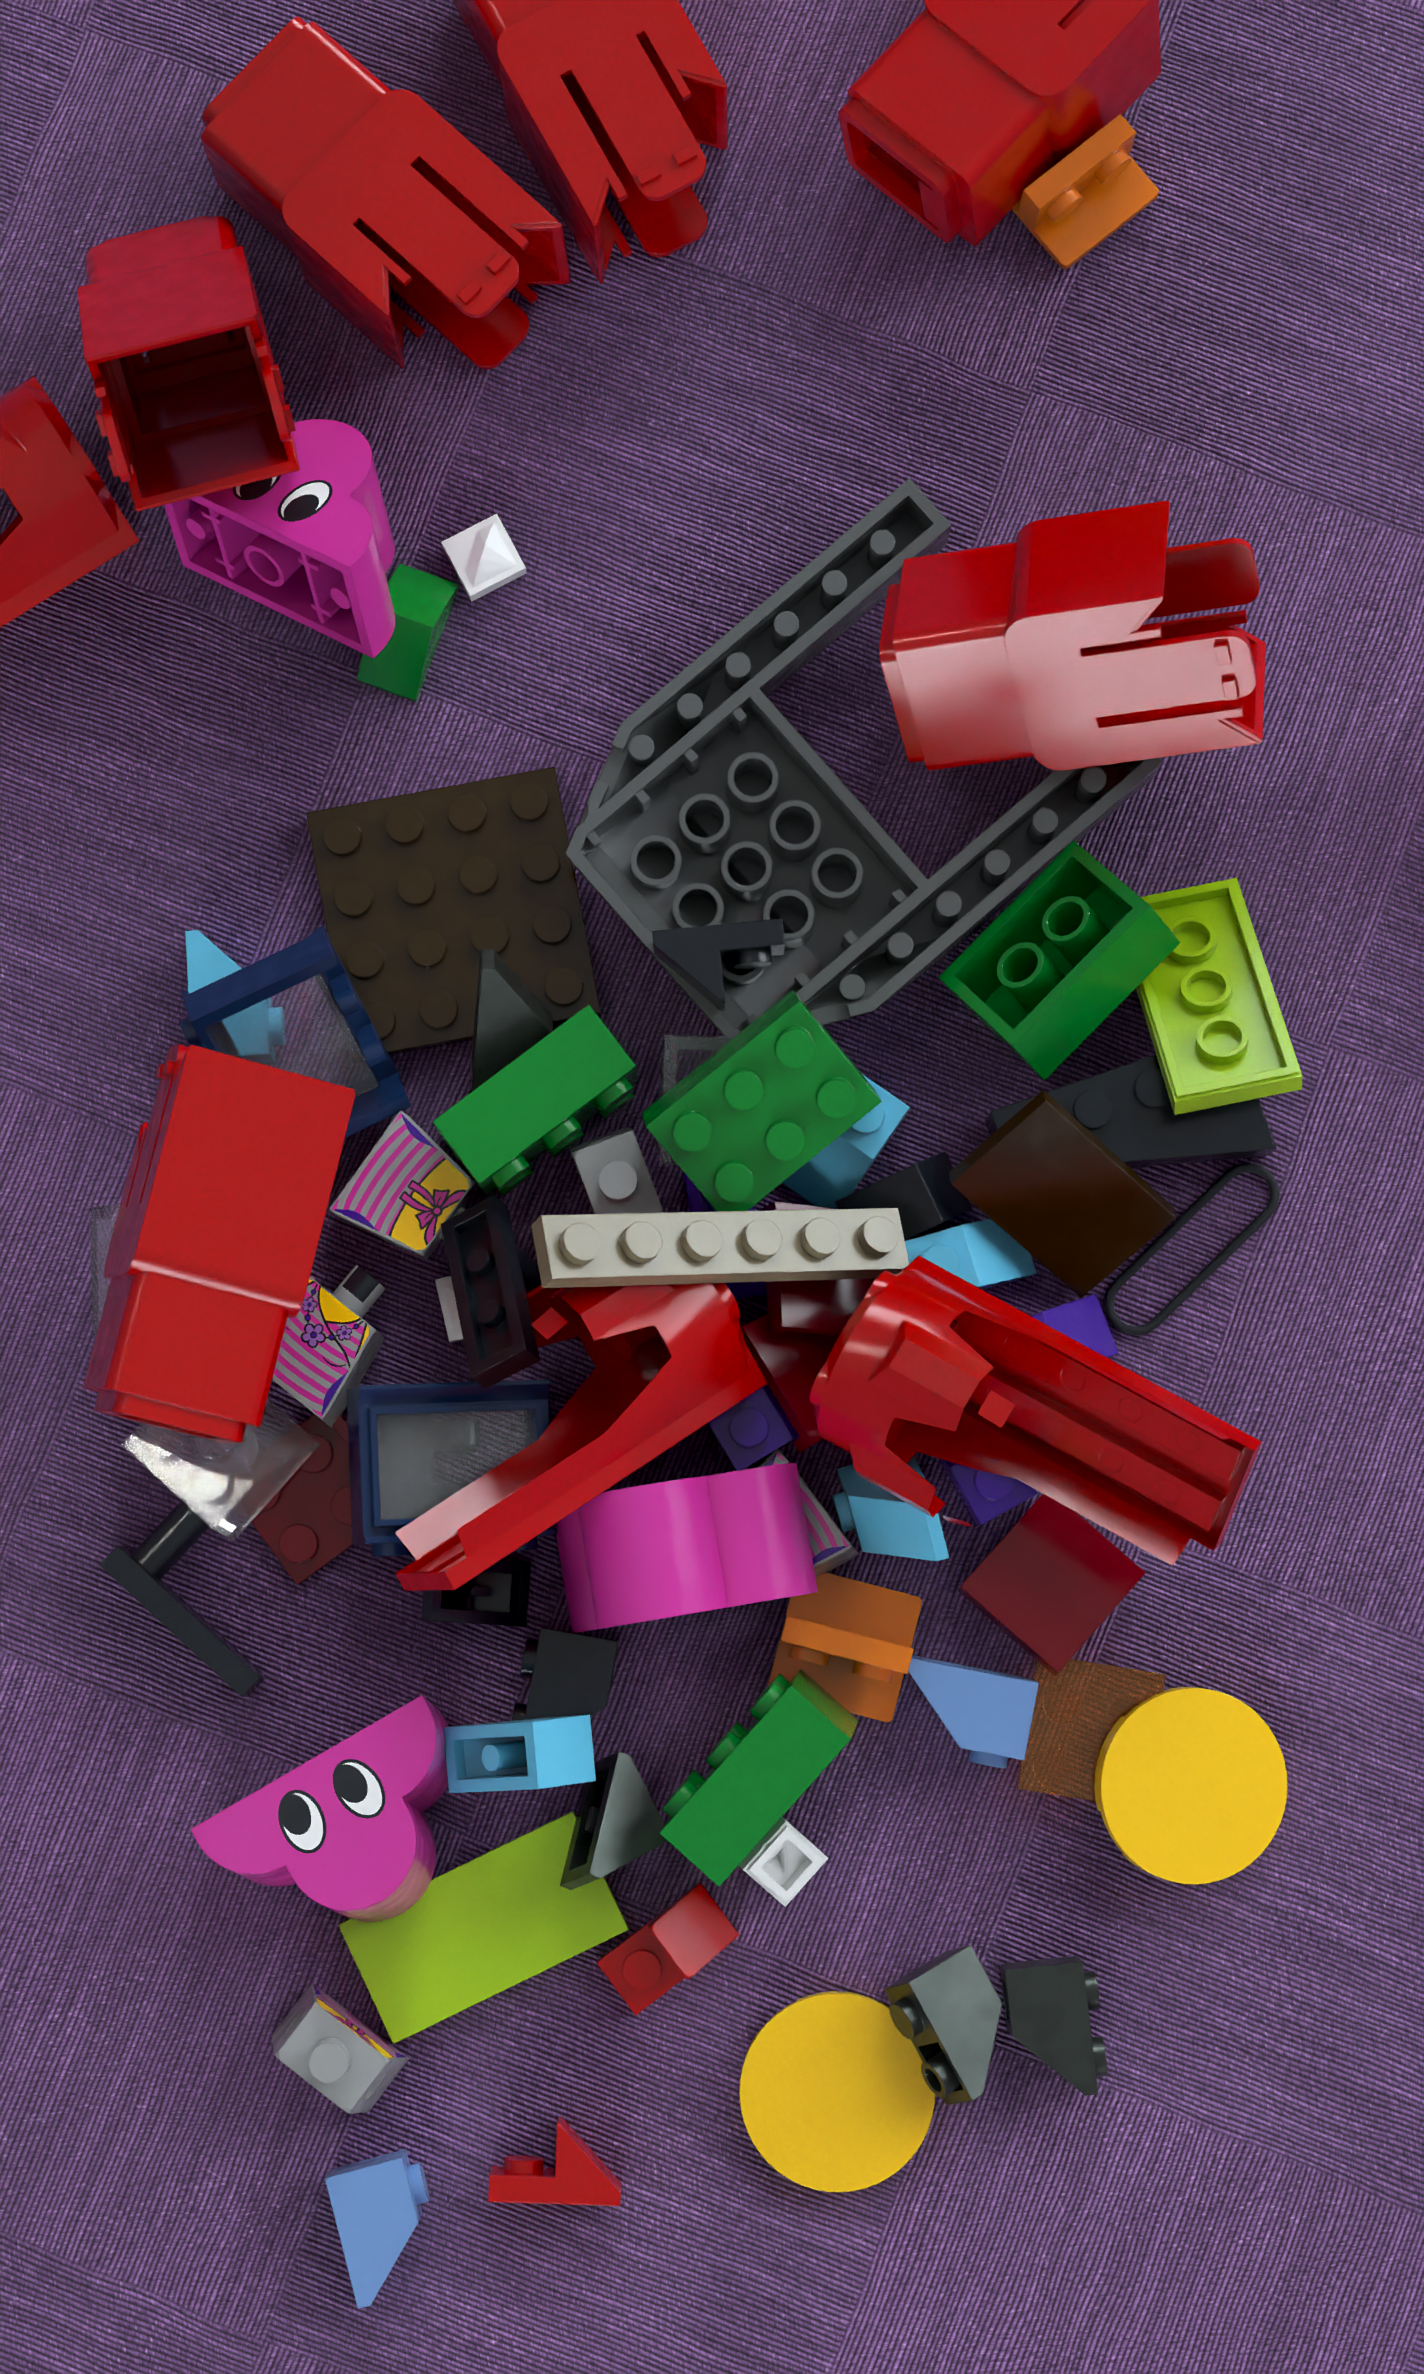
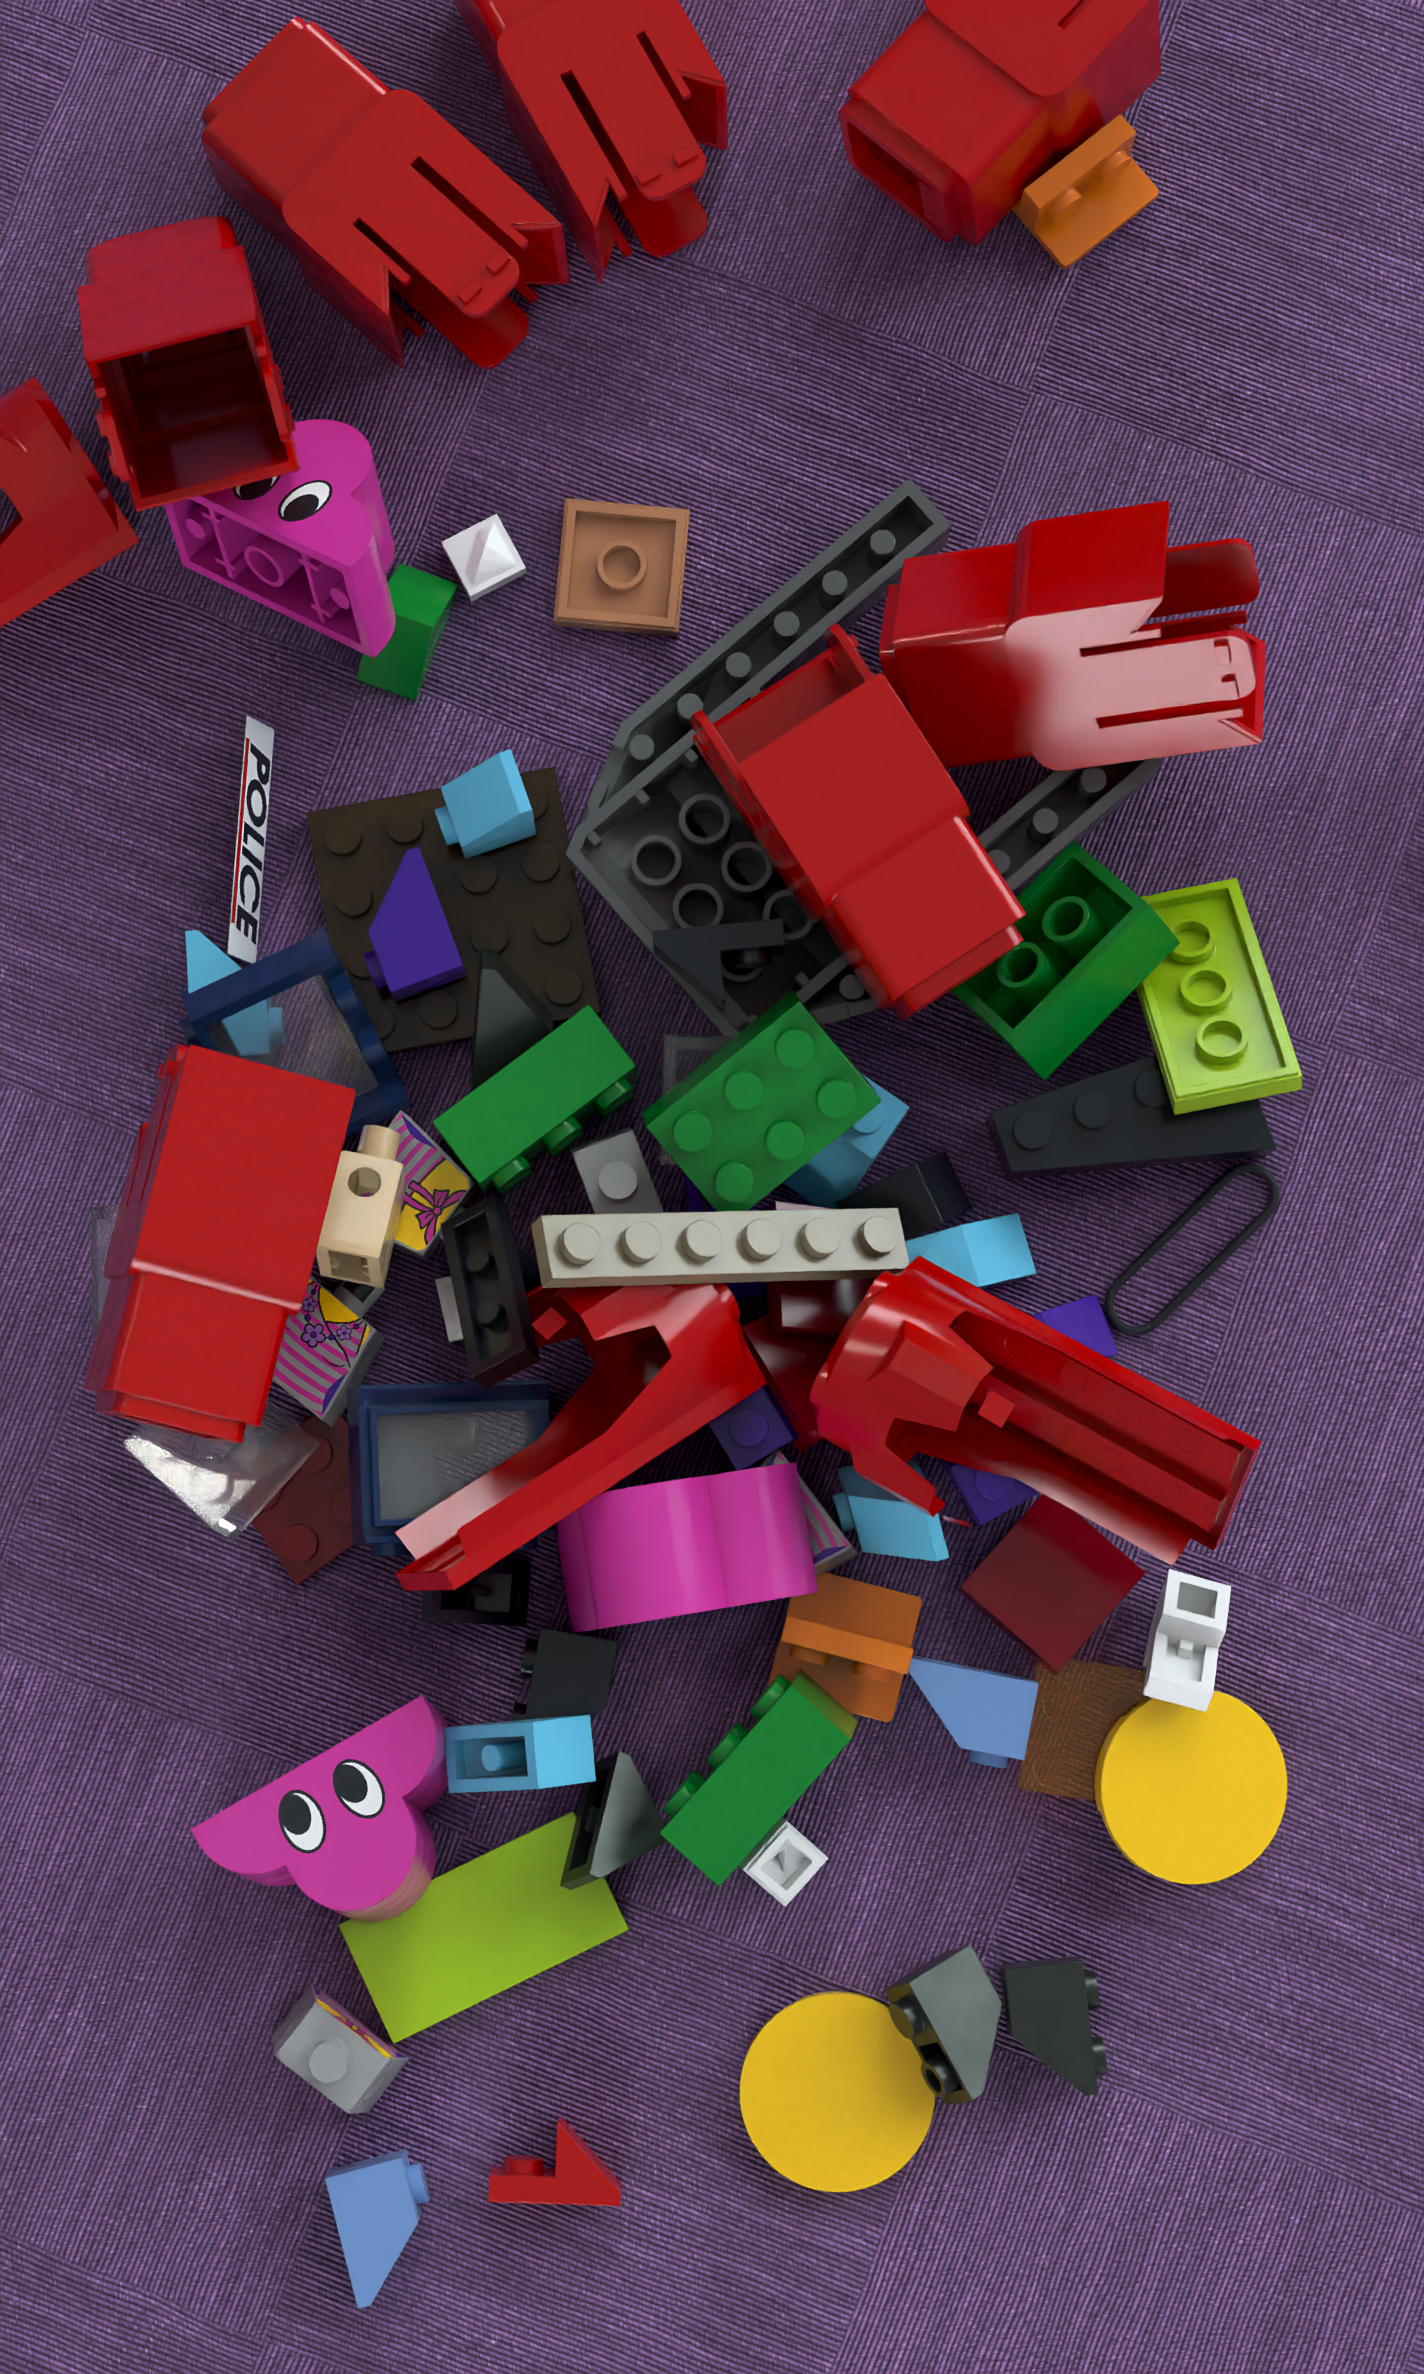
(142, 1577): black piece -> none
(250, 840): none -> sticker
(362, 1230): none -> tan torso
(412, 935): none -> dark purple slope
(486, 807): none -> medium azure slope
(621, 567): none -> nougat tile
(668, 1948): red slope -> none
(864, 827): none -> red piece
(1062, 1194): dark brown tile -> none
(1186, 1640): none -> white brick

